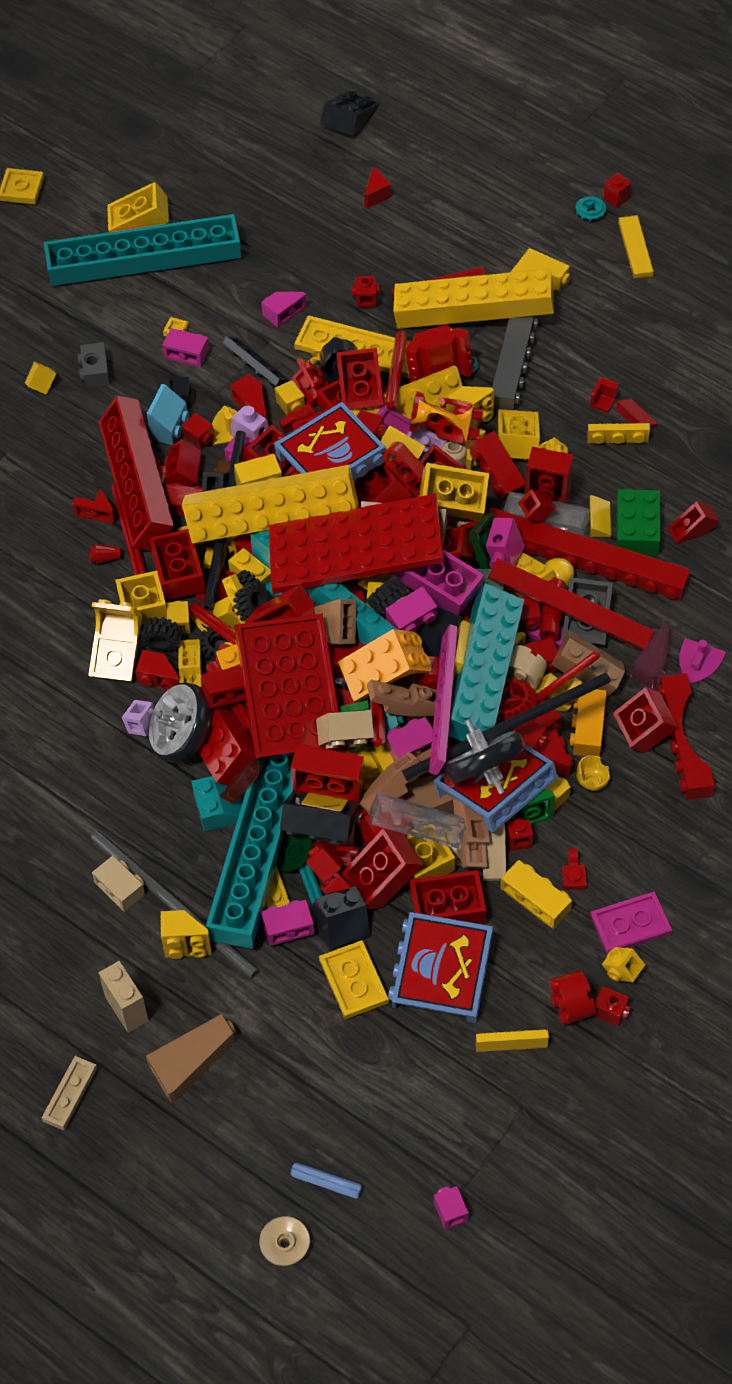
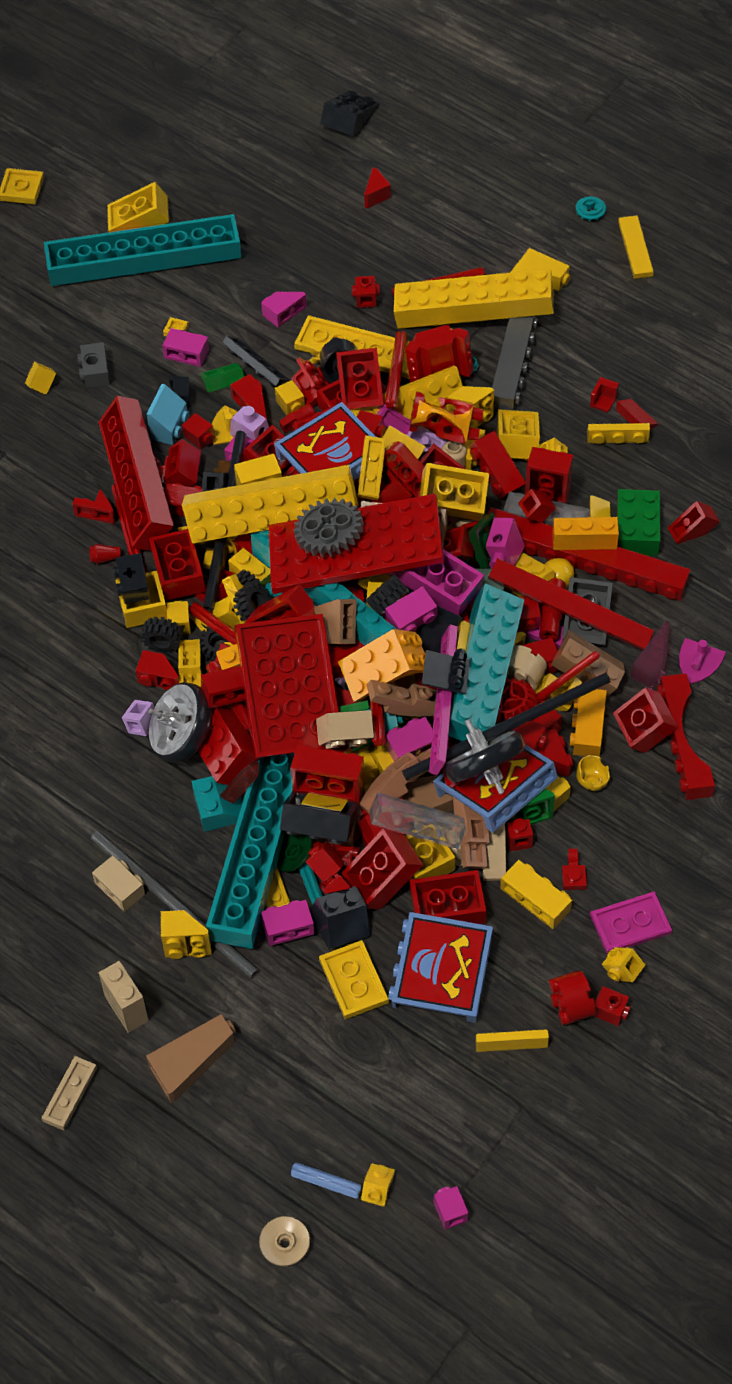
(115, 640): bracket -> none
(132, 578): none -> black brick
(221, 377): none -> green slope
(328, 527): none -> dark grey gear
(371, 468): none -> yellow tile
(377, 1184): none -> yellow bracket
(446, 671): none -> black hinge
(585, 533): none -> light orange brick
(617, 190): red brick -> none

